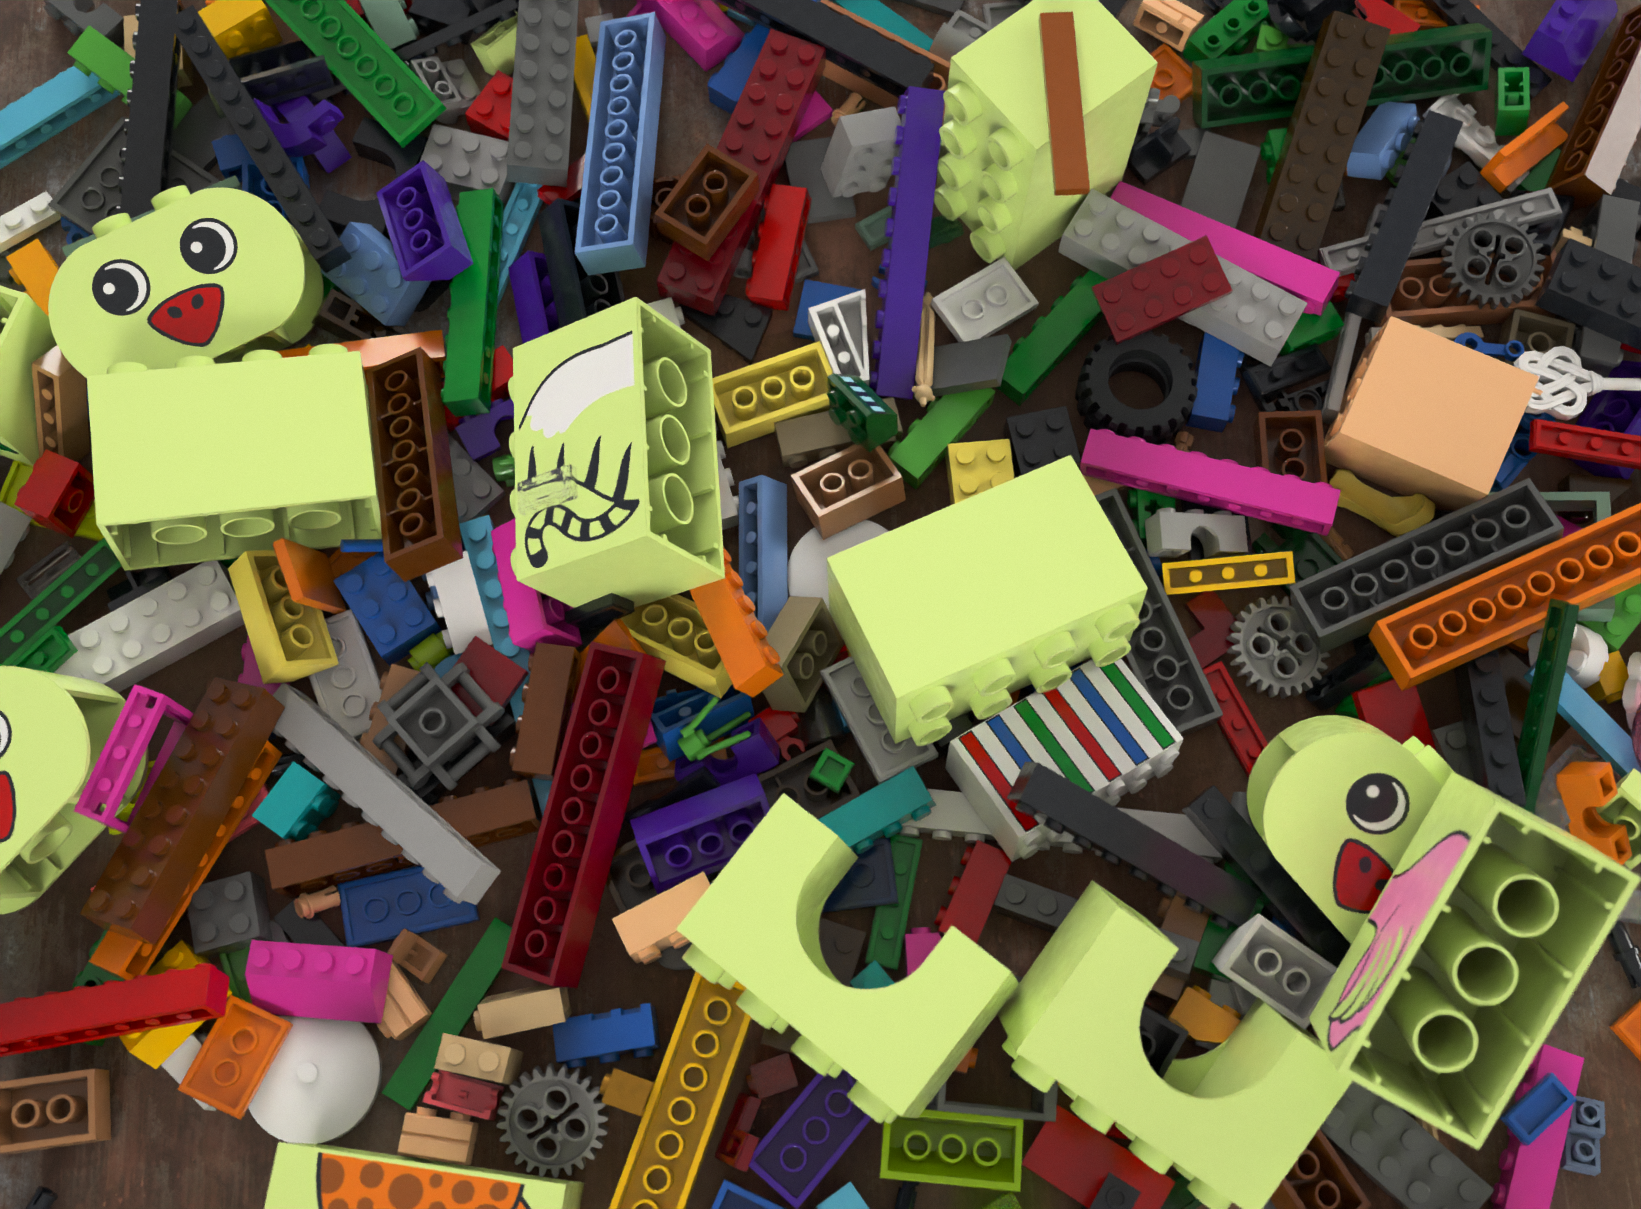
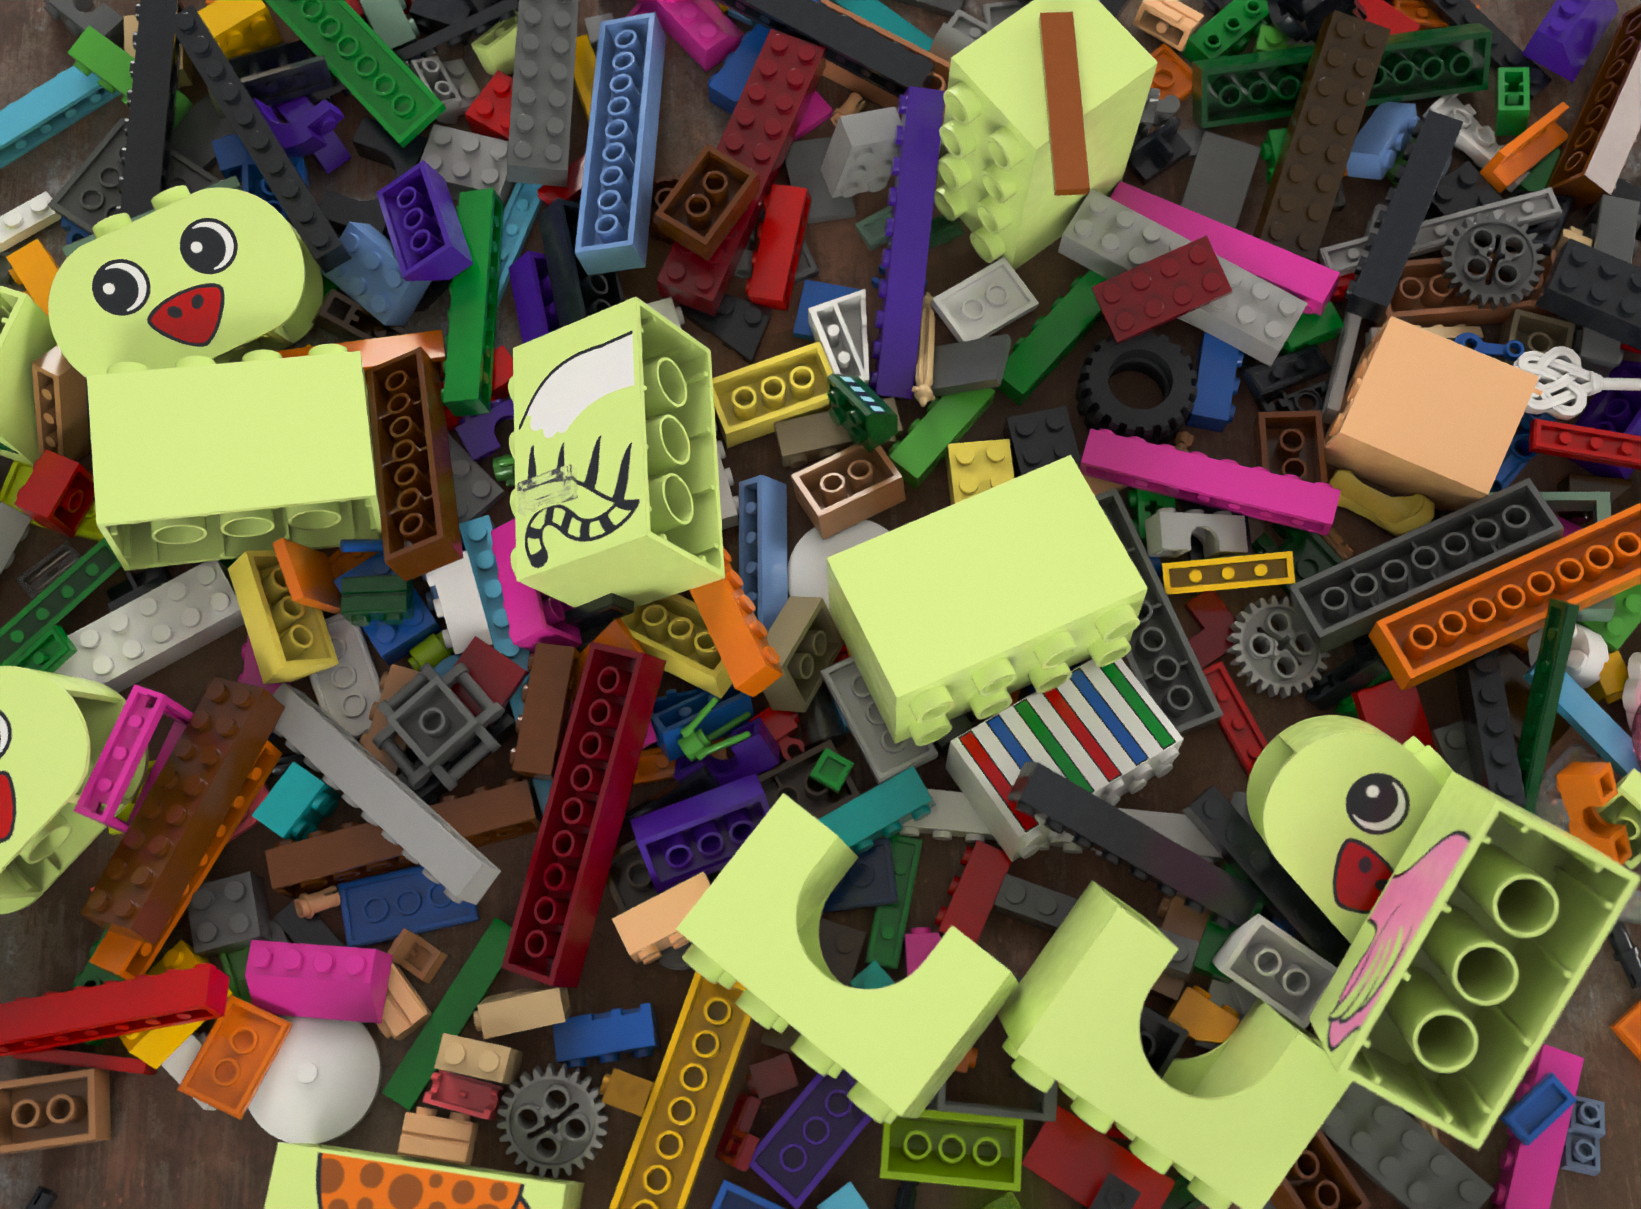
(88, 1060): none -> red tile
(376, 599): none -> dark green brick

